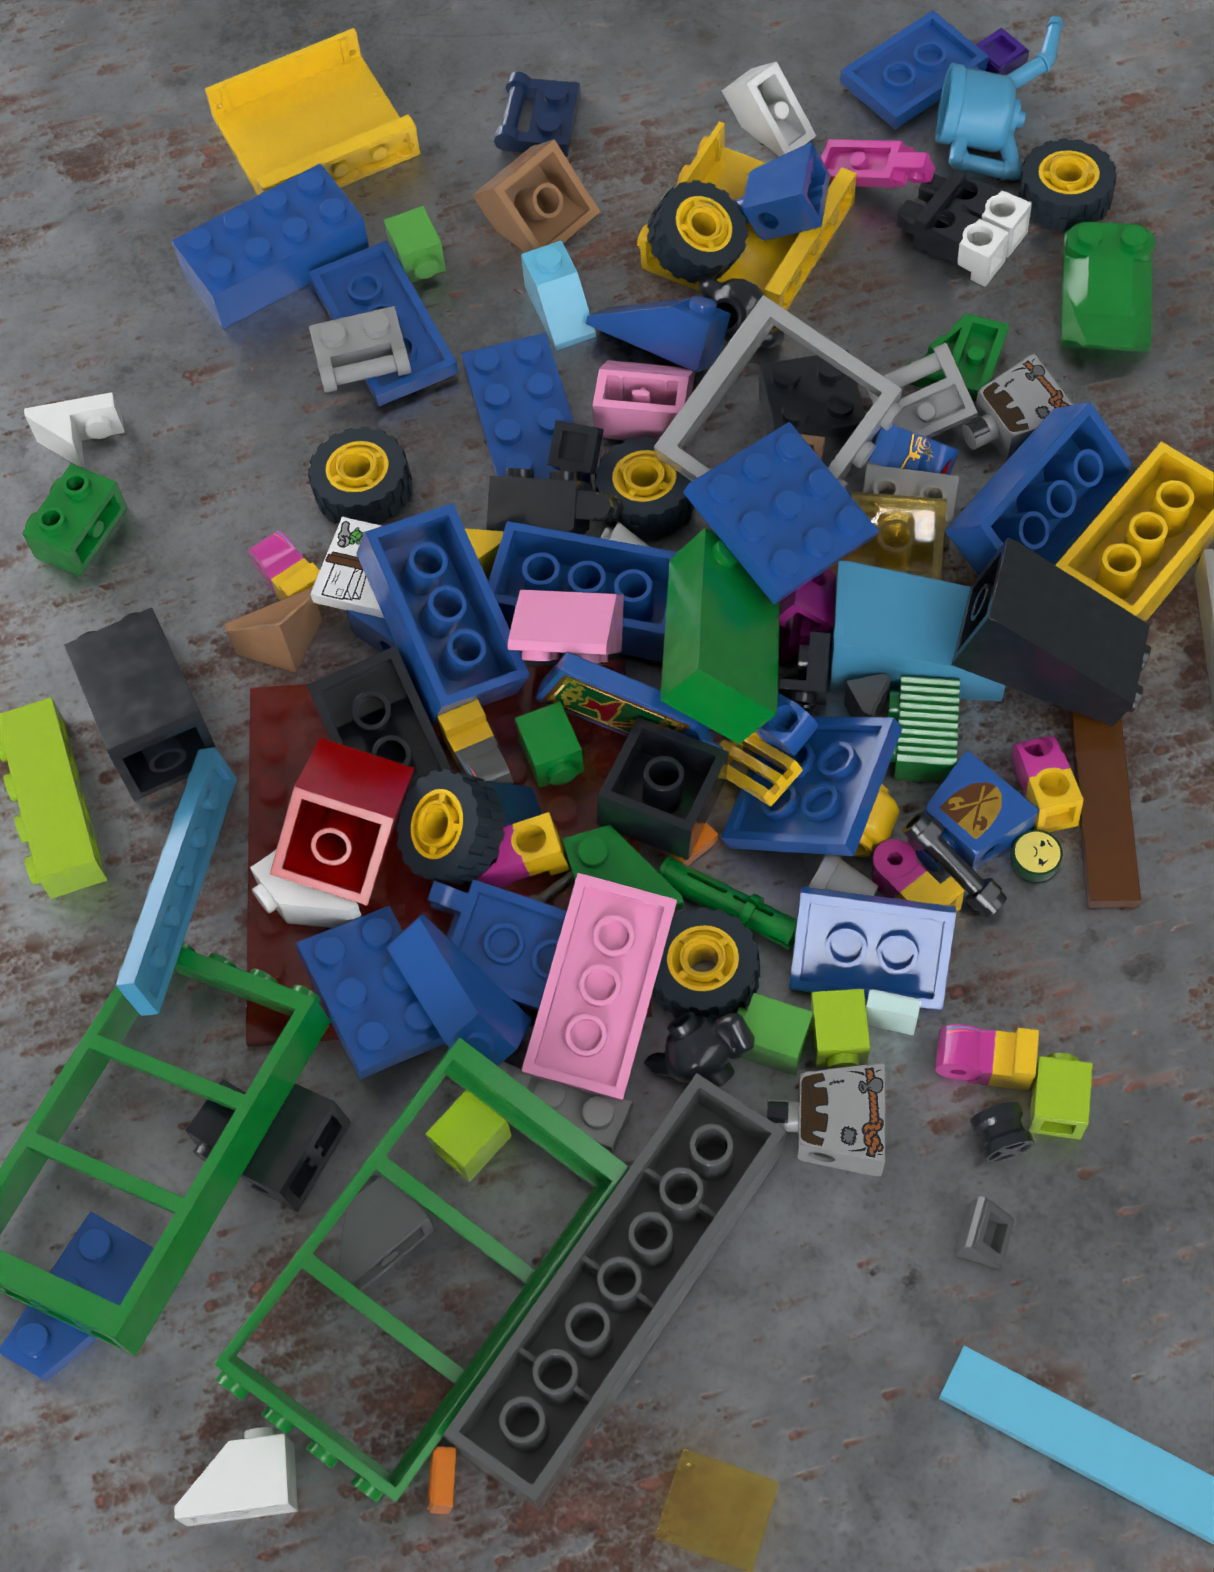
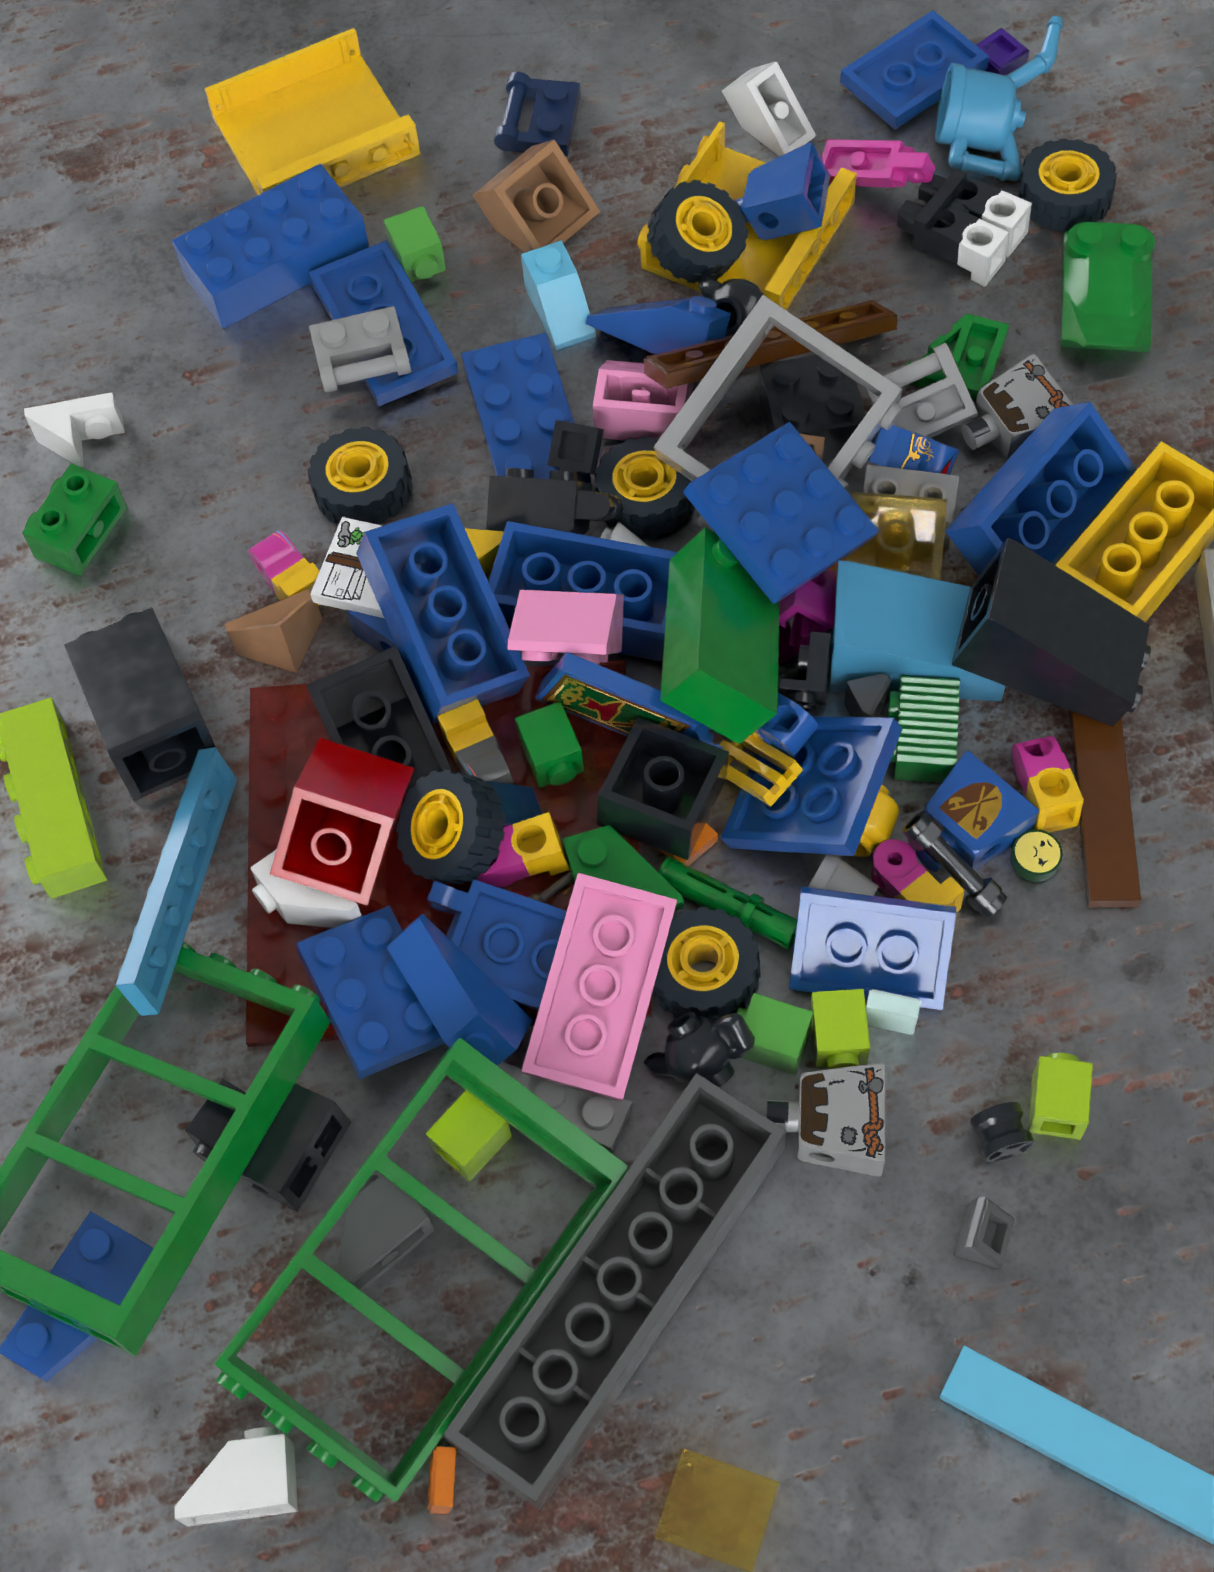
(837, 325): none -> reddish brown tile
(988, 1056): leg -> none

